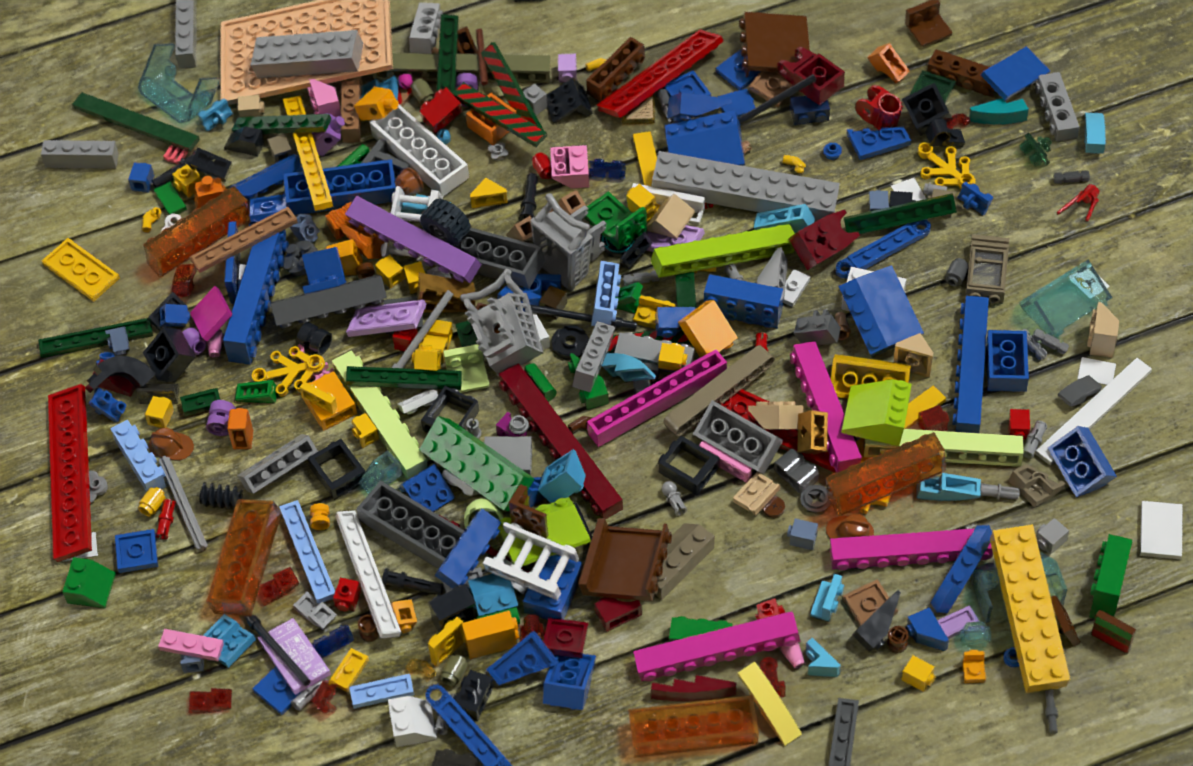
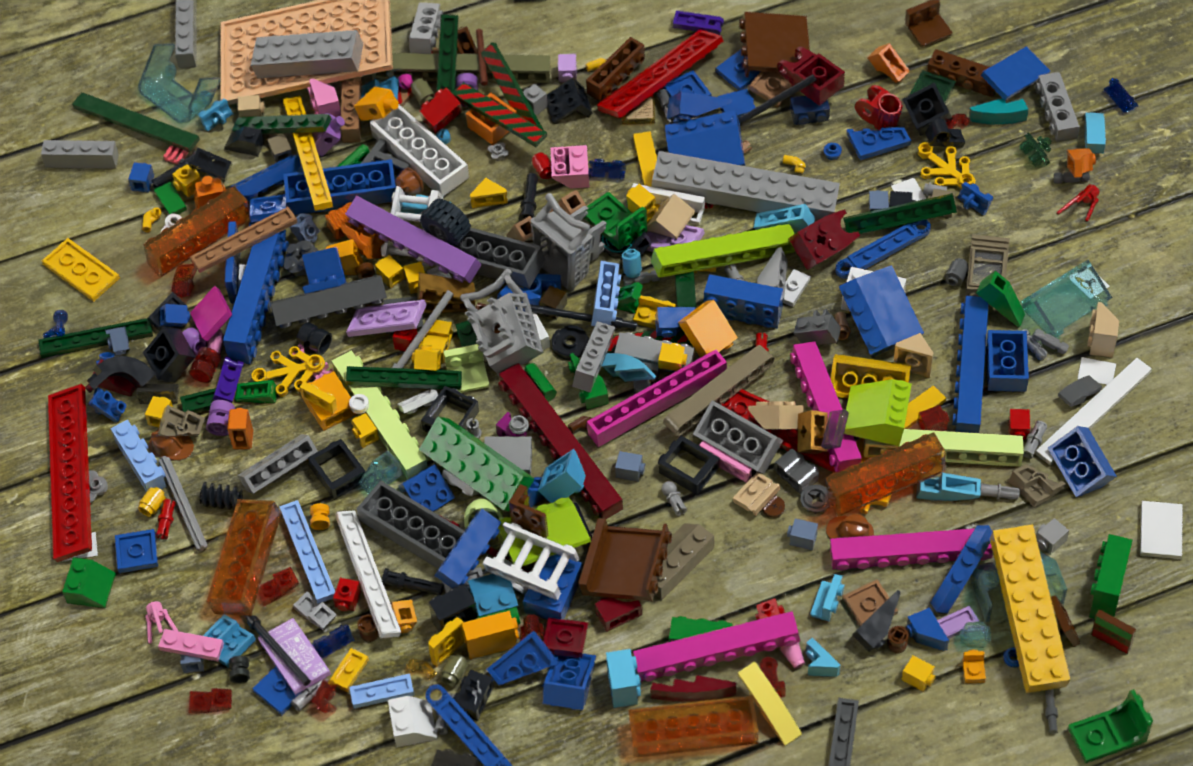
(60, 318): none -> clear blue piece
(155, 614): none -> bright pink plant
(180, 423): none -> dark tan slope
(204, 365): none -> clear red wheel
(228, 380): none -> dark purple plate
(239, 670): none -> pearl dark grey wheel
(359, 403): none -> white tile
(623, 678): none -> medium azure brick
(629, 466): none -> sand blue brick
(631, 263): none -> medium azure brick
(697, 22): none -> dark purple plate
(835, 429): none -> clear purple tile
(1001, 296): none -> green slope
(1080, 161): none -> orange arch
(1113, 729): none -> green bracket
(1120, 96): none -> clear blue hinge

